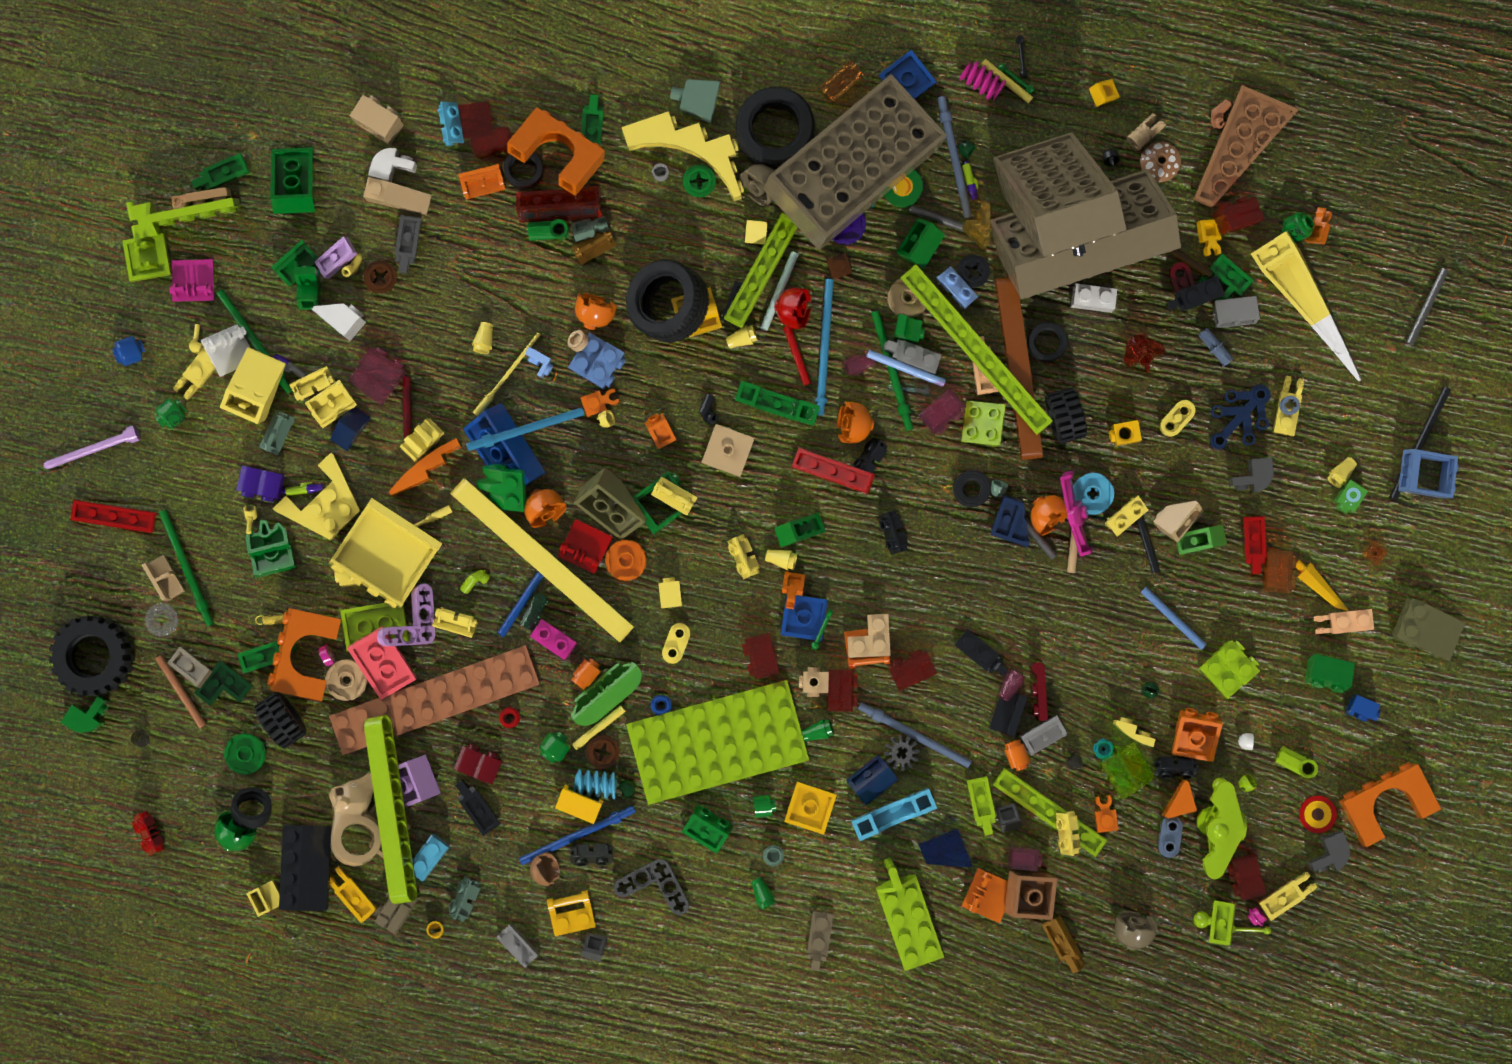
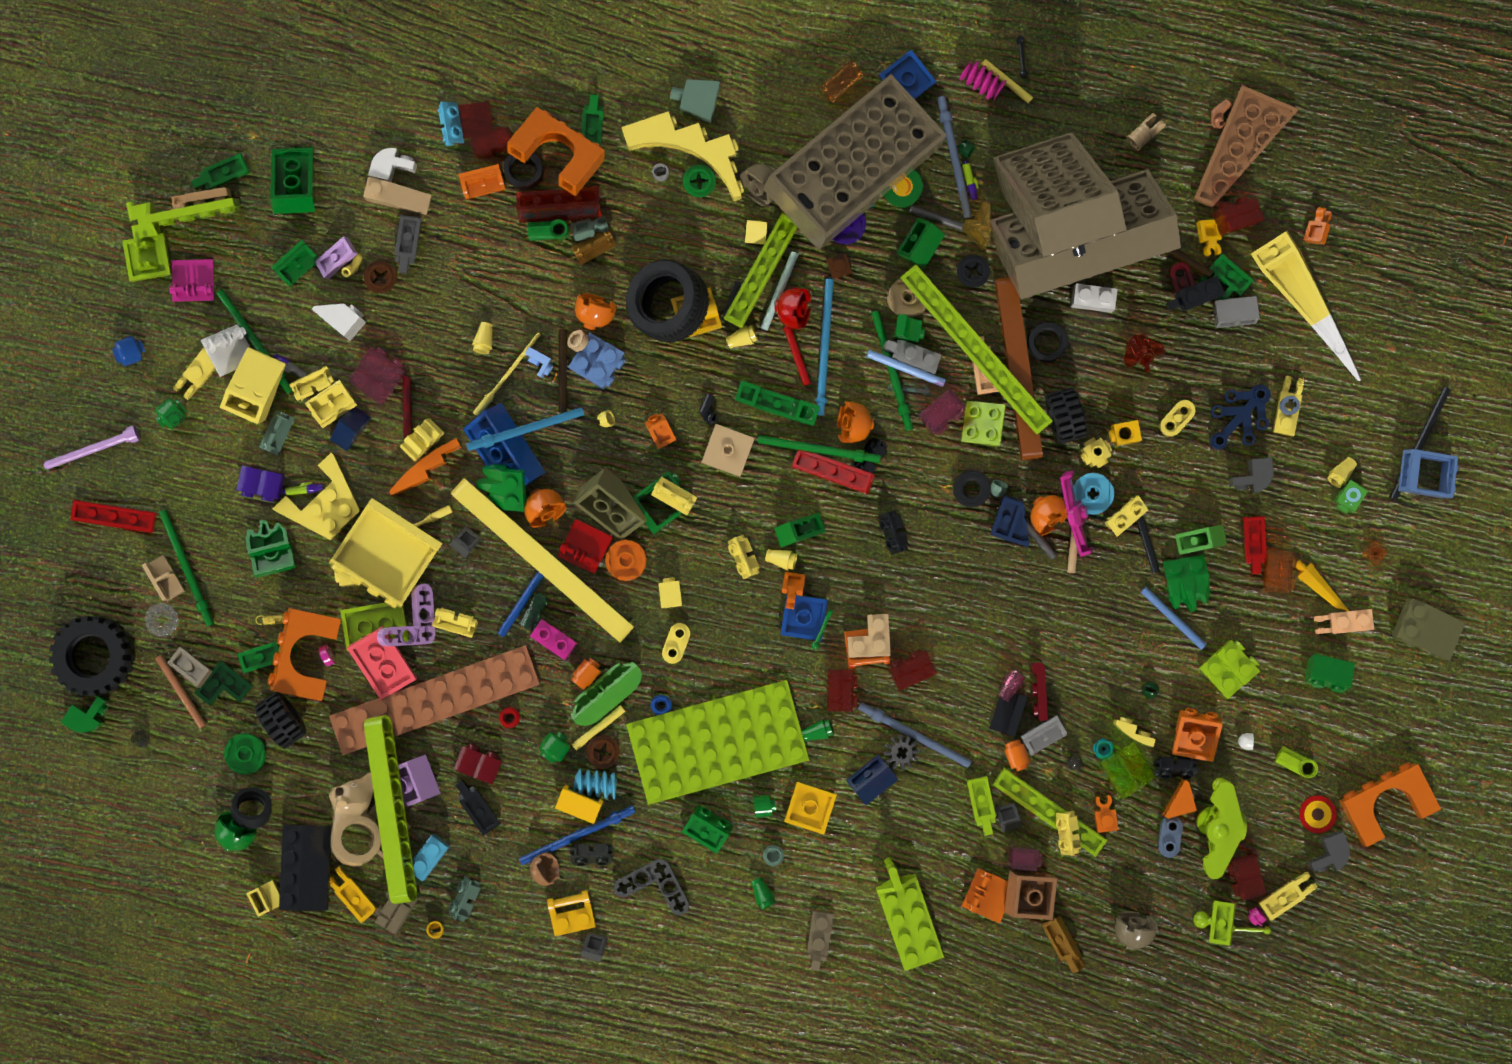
(140, 825): red hinge -> none
(194, 345): light yellow hand -> none
(250, 516): light yellow hand -> none
(308, 287): green brick -> none
(336, 684): tan plate -> none
(376, 119): tan brick -> none
(465, 541): none -> dark grey slope
(472, 579): lime arm -> none
(518, 945): light grey hinge -> none
(562, 371): none -> dark brown bar
(595, 402): orange plate -> none
(627, 788): dark green hinge -> none
(761, 656): clear red brick -> none
(771, 98): black tyre -> none
(822, 682): tan brick -> none
(856, 364): clear pink cone -> none
(858, 455): none -> green bar
(893, 813): medium azure arch -> none
(945, 850): clear blue wing -> none
(957, 286): light blue hinge -> none
(980, 653): black hinge -> none
(1029, 88): green hinge -> none
(1090, 458): none -> light yellow brick
(1104, 92): yellow slope -> none
(1114, 157): black hinge -> none
(1159, 171): medium nougat dish -> none
(1178, 518): tan slope -> none
(1187, 581): none -> green plate
(1215, 347): sand blue axle -> none
(1247, 782): lime hinge -> none
(1299, 226): green head -> none
(1363, 708): blue brick -> none
(1427, 306): flat silver bar -> none

